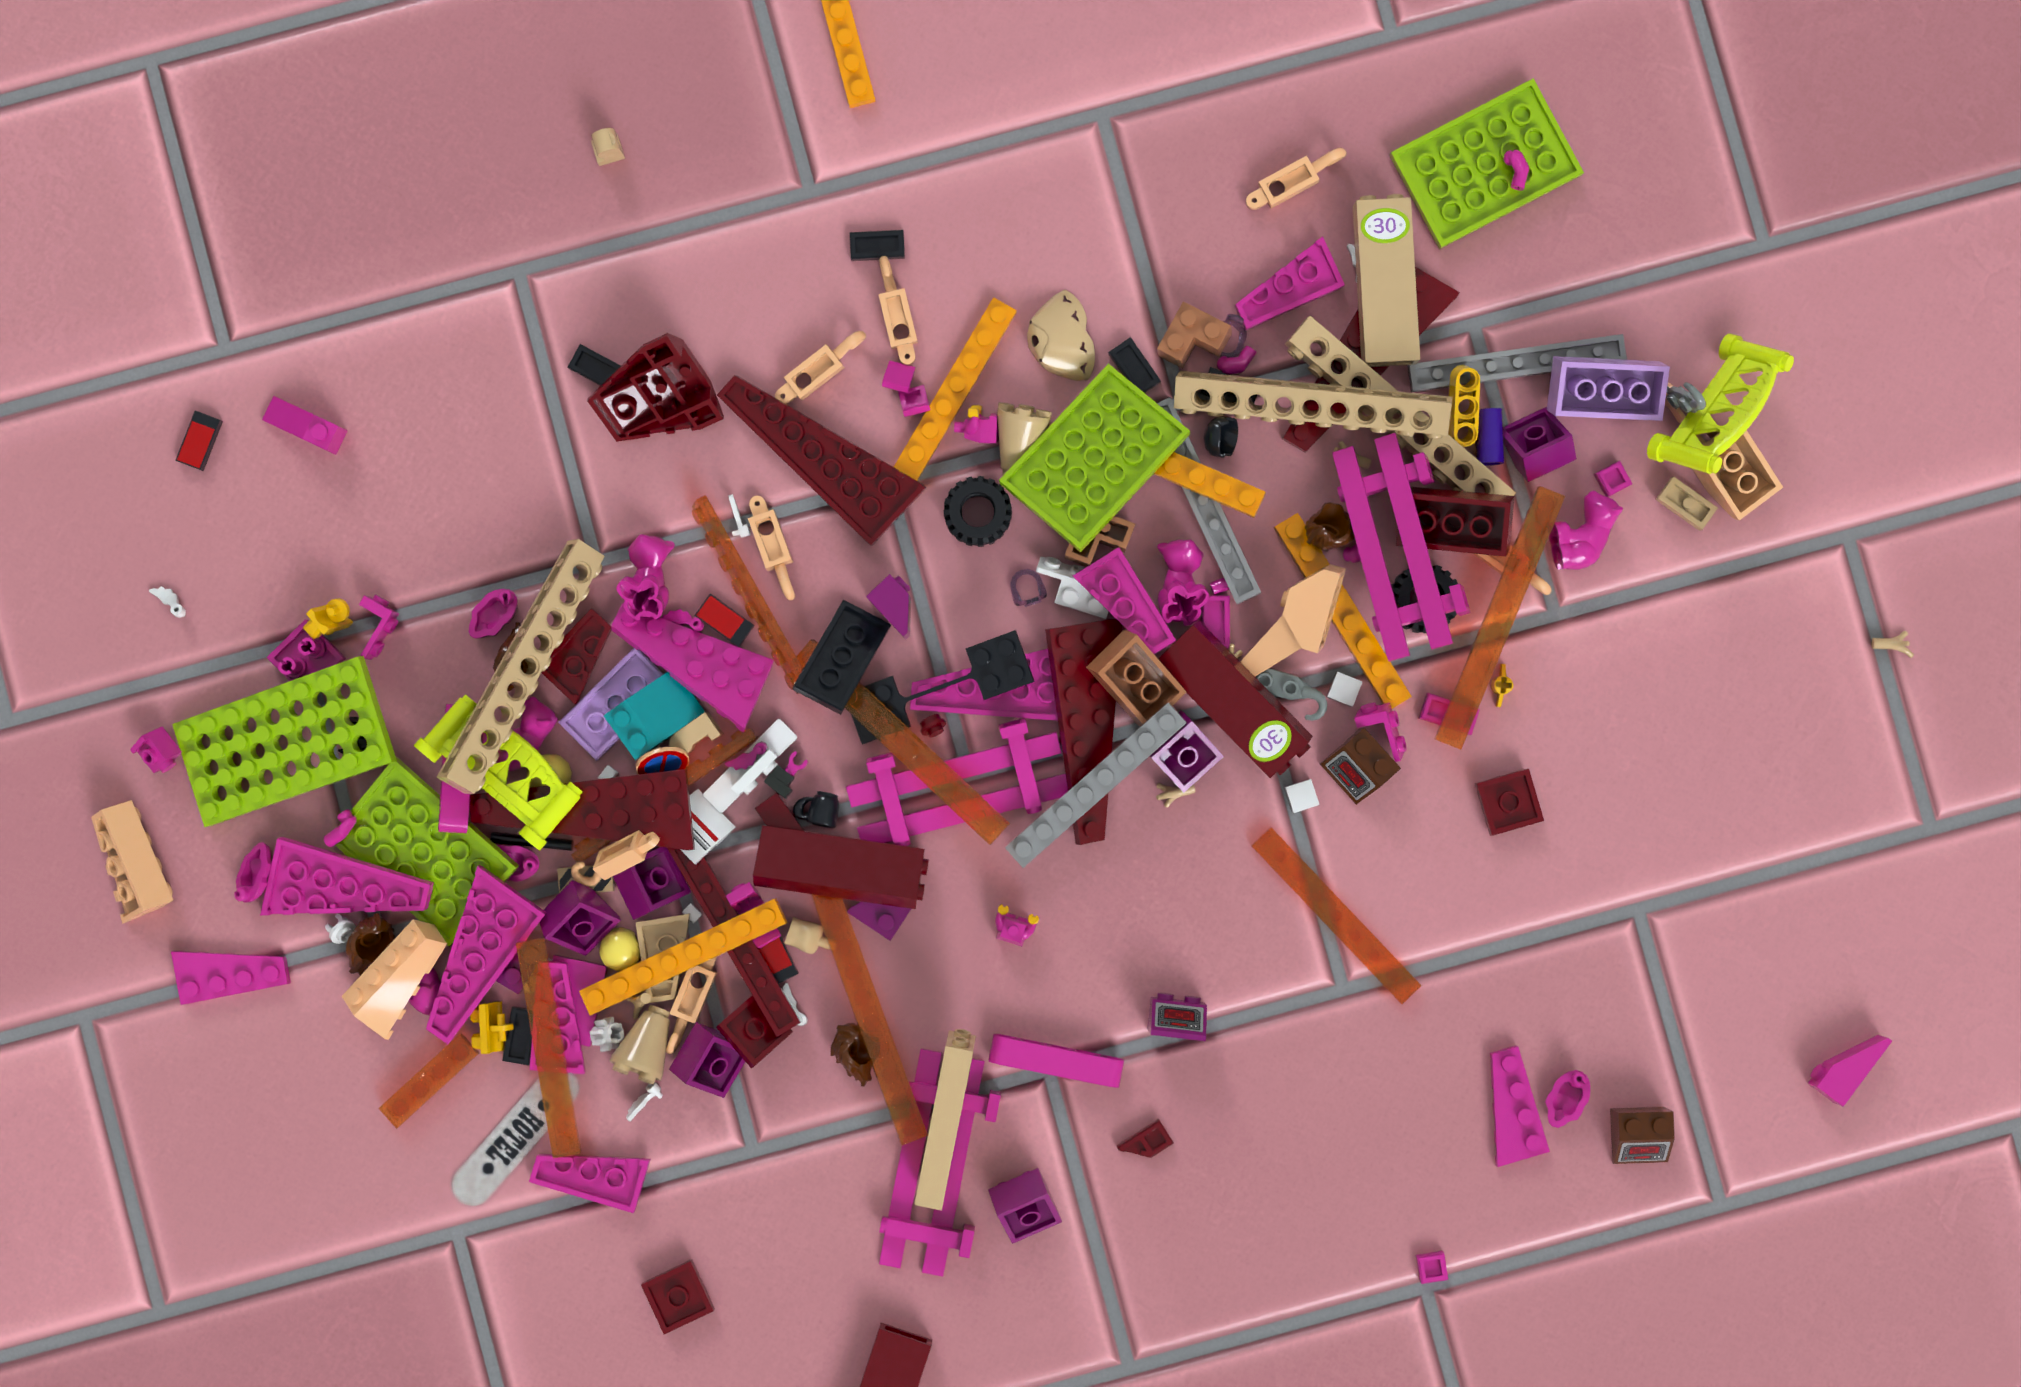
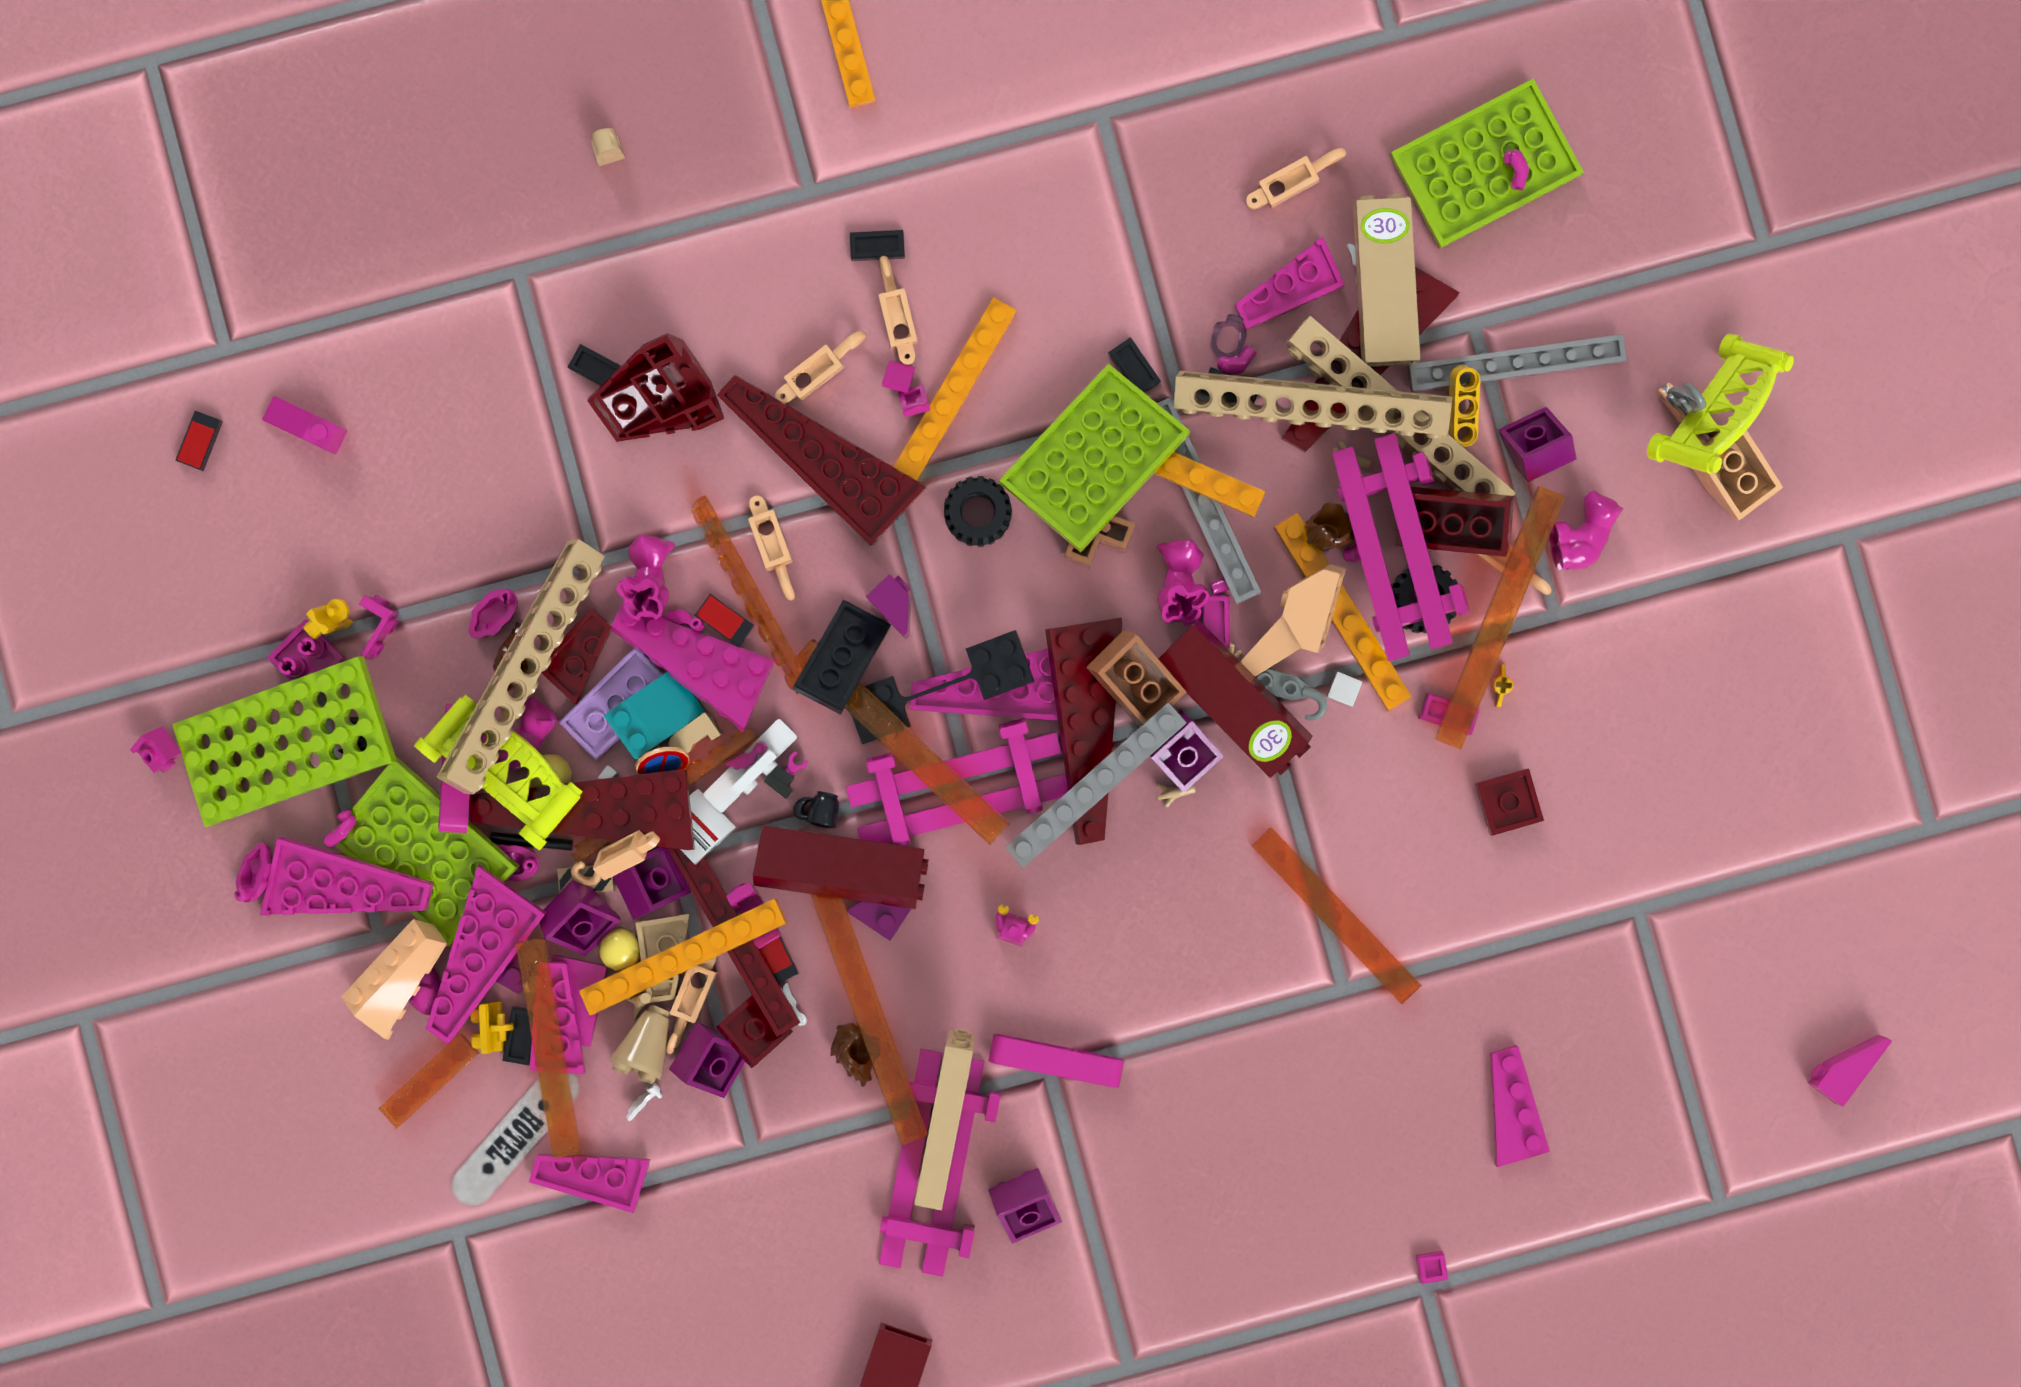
(131, 861): light nougat wedge -> none
(169, 598): white piece -> none
(217, 975): dark pink wing -> none
(341, 931): white plate -> none
(368, 942): reddish brown hair -> none
(606, 1034): white gear -> none
(677, 1296): dark red plate -> none
(695, 914): white piece -> none
(743, 530): white piece -> none
(777, 814): dark red tile -> none
(806, 936): tan piece -> none
(932, 725): dark red plate -> none
(978, 427): dark pink piece -> none
(1018, 430): tan cone -> none
(1041, 588): clear purple piece -> none
(1062, 337): tan piece -> none
(1070, 591): white bracket -> none
(1124, 596): dark pink wing -> none
(1147, 1141): dark red tile -> none
(1177, 1017): slope -> none
(1193, 328): nougat brick -> none
(1221, 436): black hair -> none
(1302, 796): white tile -> none
(1360, 765): reddish brown slope -> none
(1373, 714): dark pink bracket -> none
(1490, 432): dark purple pin -> none
(1568, 1098): dark pink arm -> none
(1608, 388): lavender brick -> none
(1613, 479): dark pink tile -> none
(1641, 1134): reddish brown slope -> none
(1686, 503): tan plate -> none
(1893, 643): tan bar -> none

